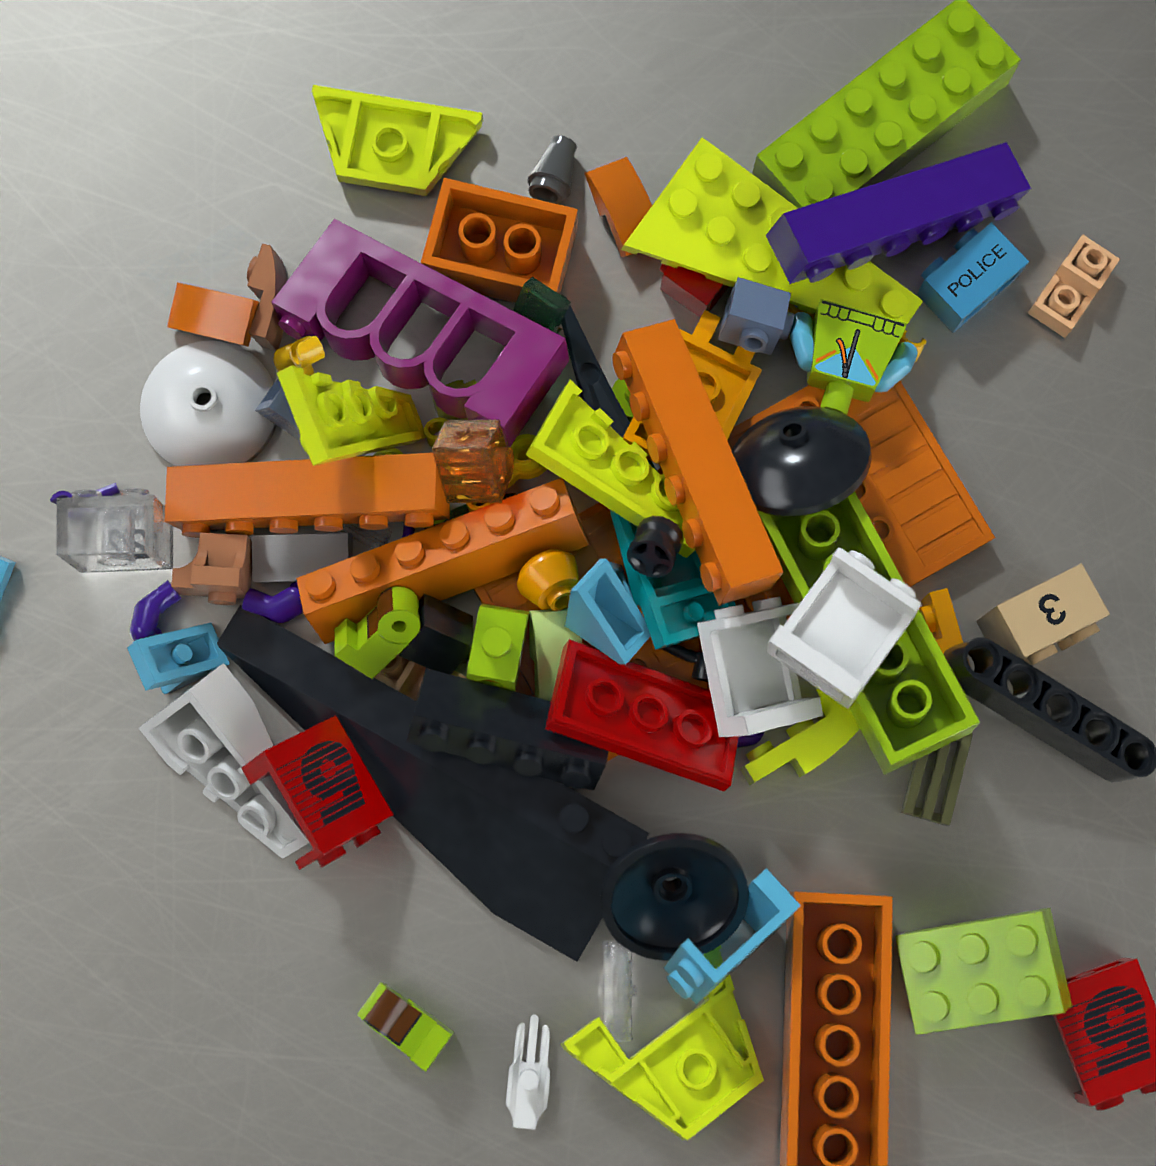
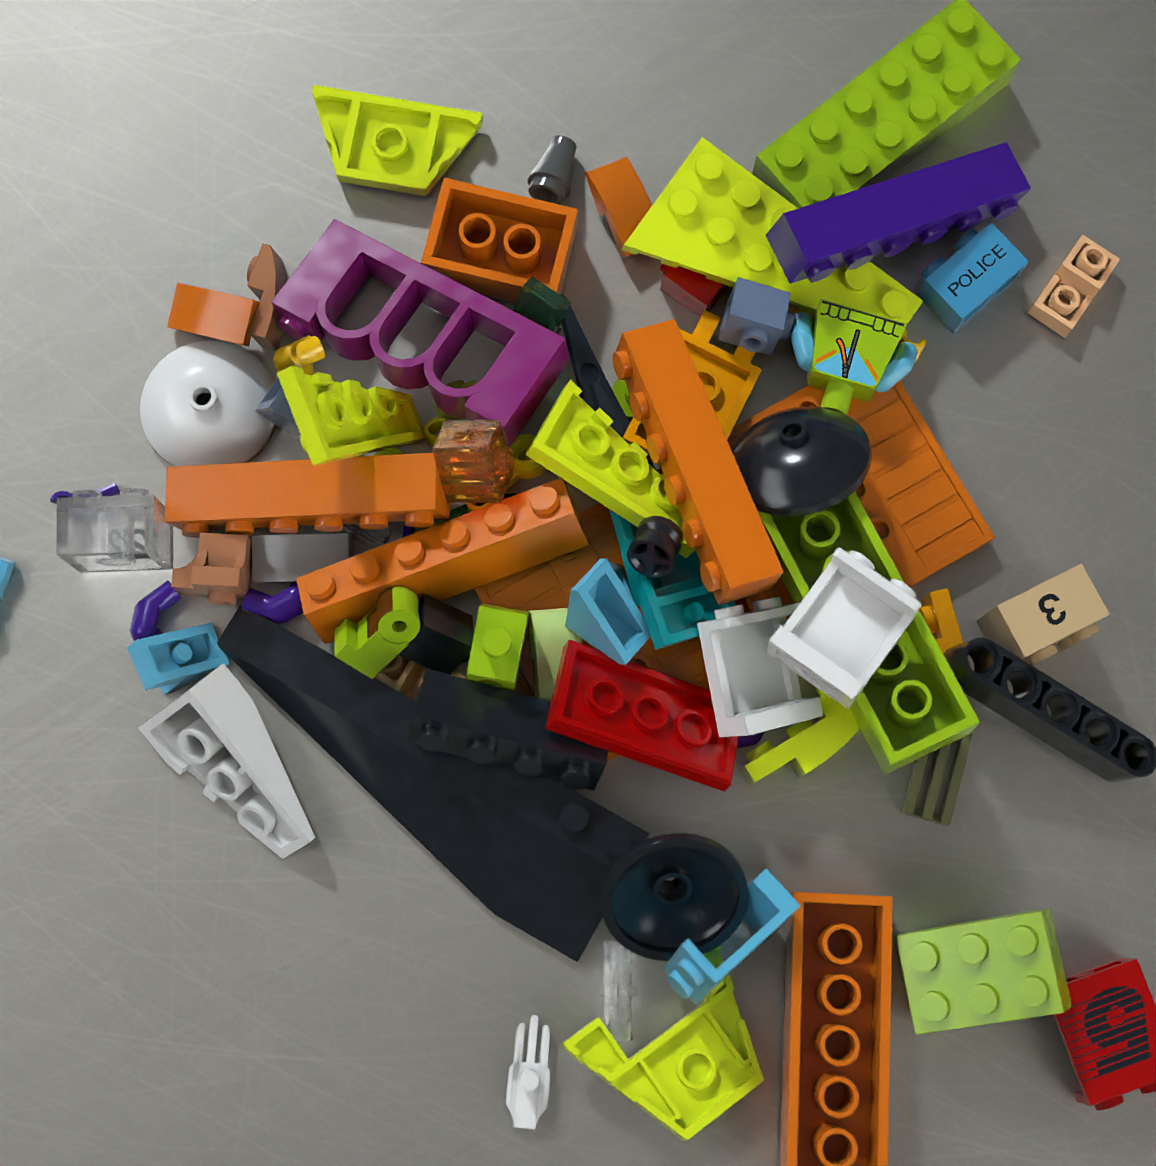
(324, 789): red panel -> none
(405, 1025): leg -> none
(549, 579): light orange cone -> none
(699, 669): black hand -> none

